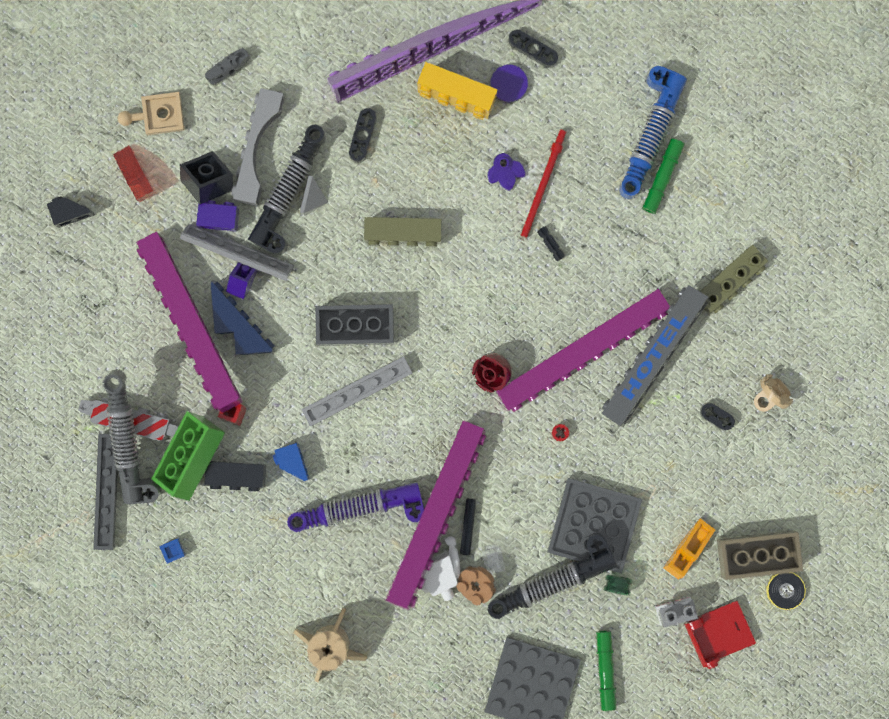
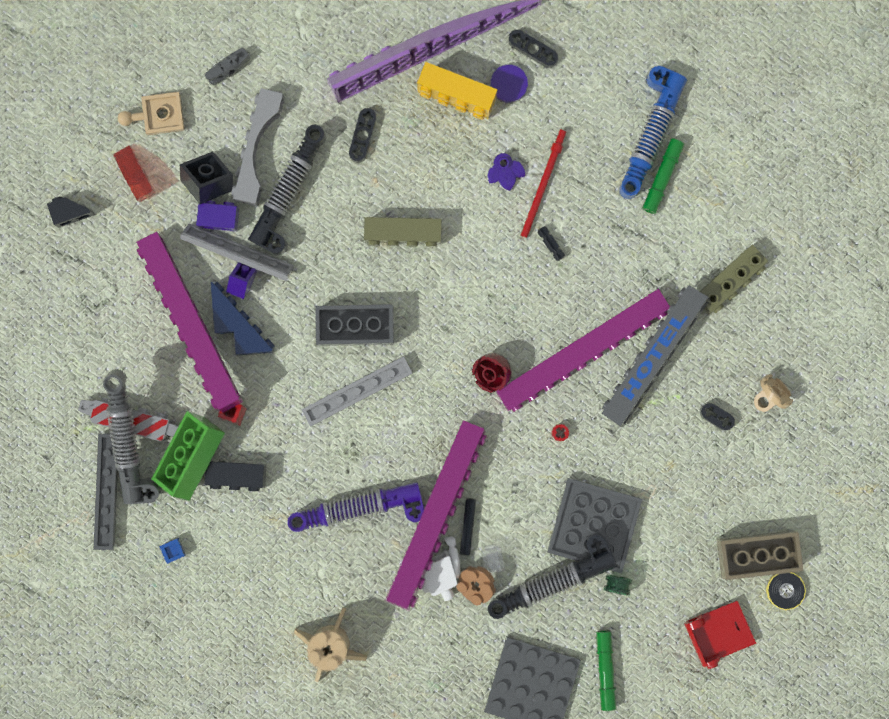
(291, 460): blue slope -> none
(312, 198): light grey slope -> none
(680, 612): light grey hips -> none
(689, 549): light orange slope -> none

